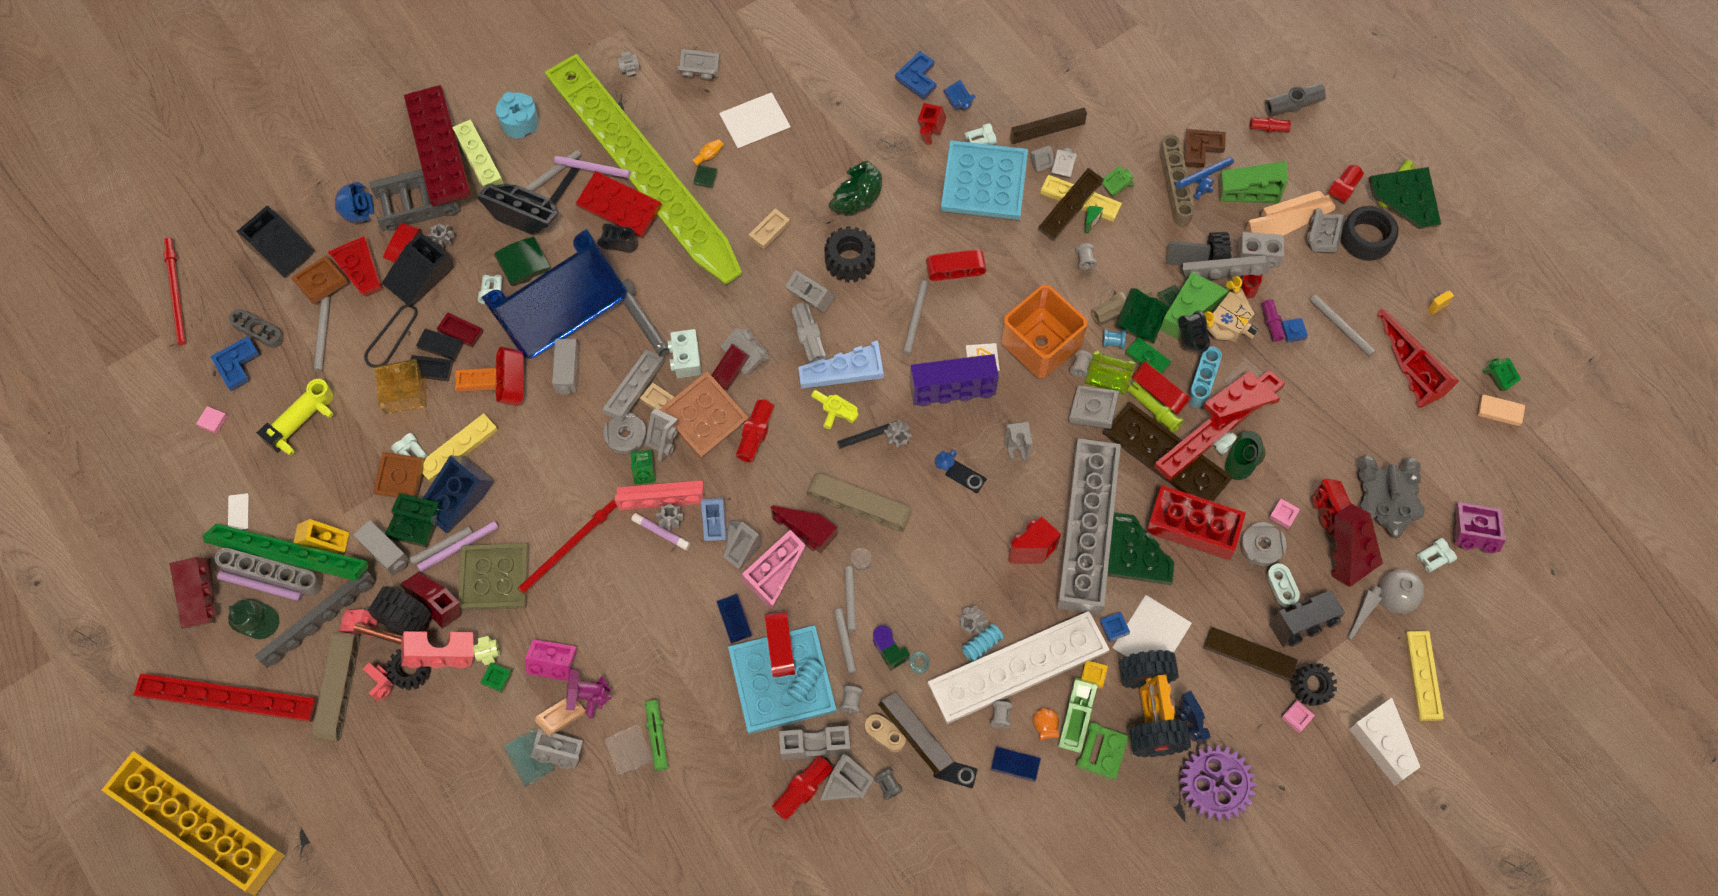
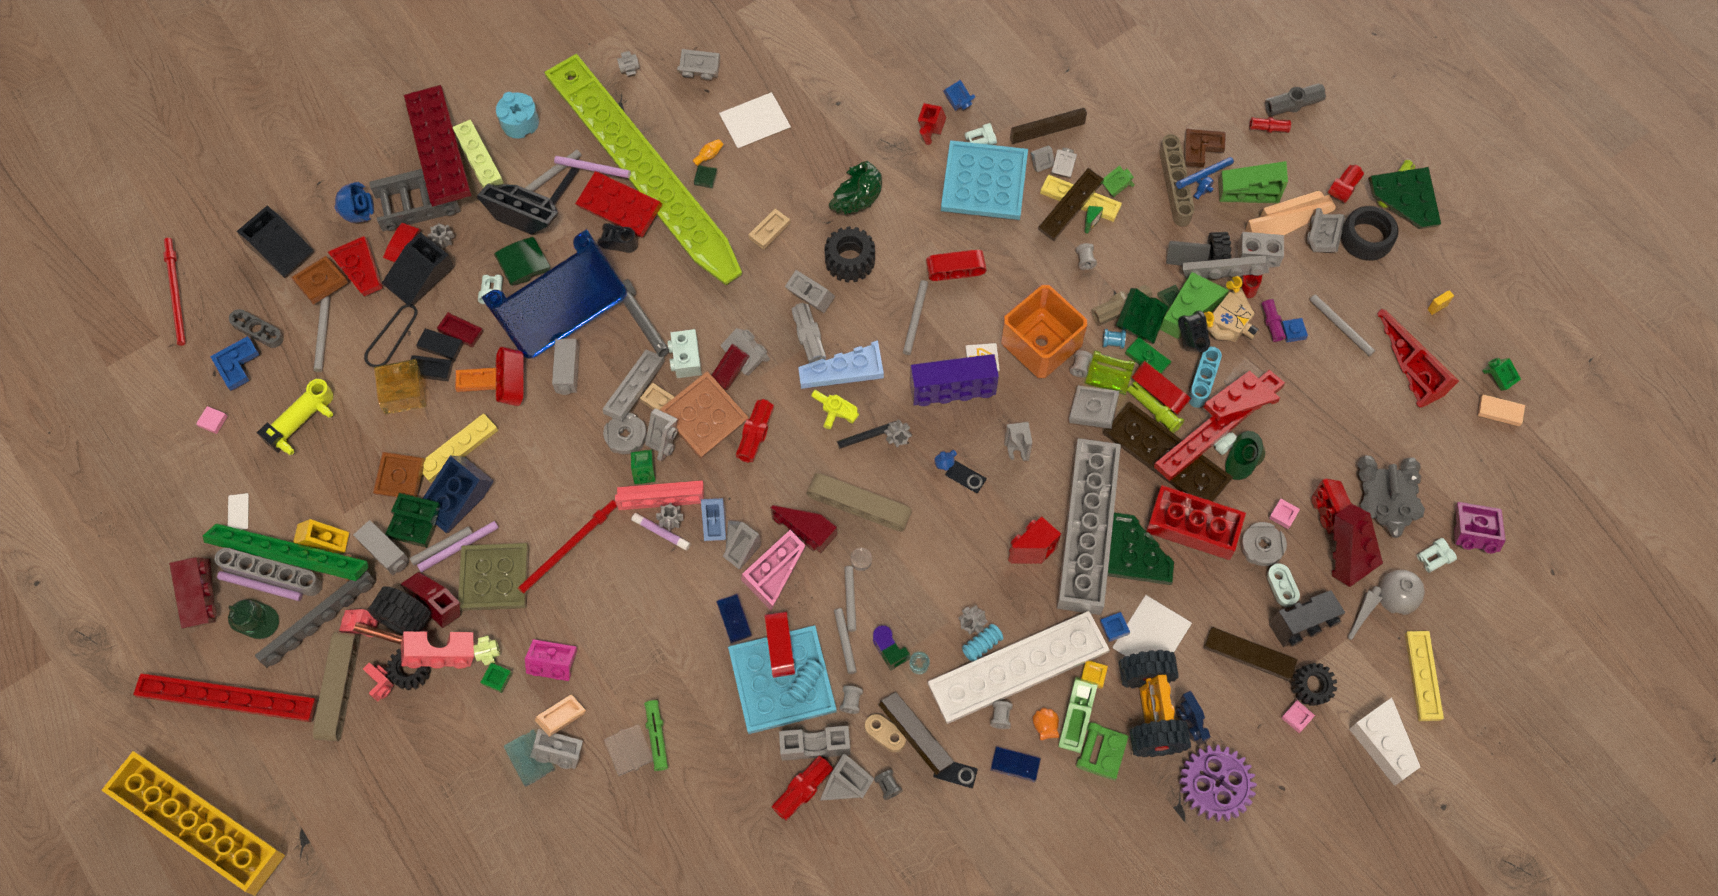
(408, 443): light aqua piece -> none
(592, 692): magenta piece -> none
(913, 75): blue plate -> none

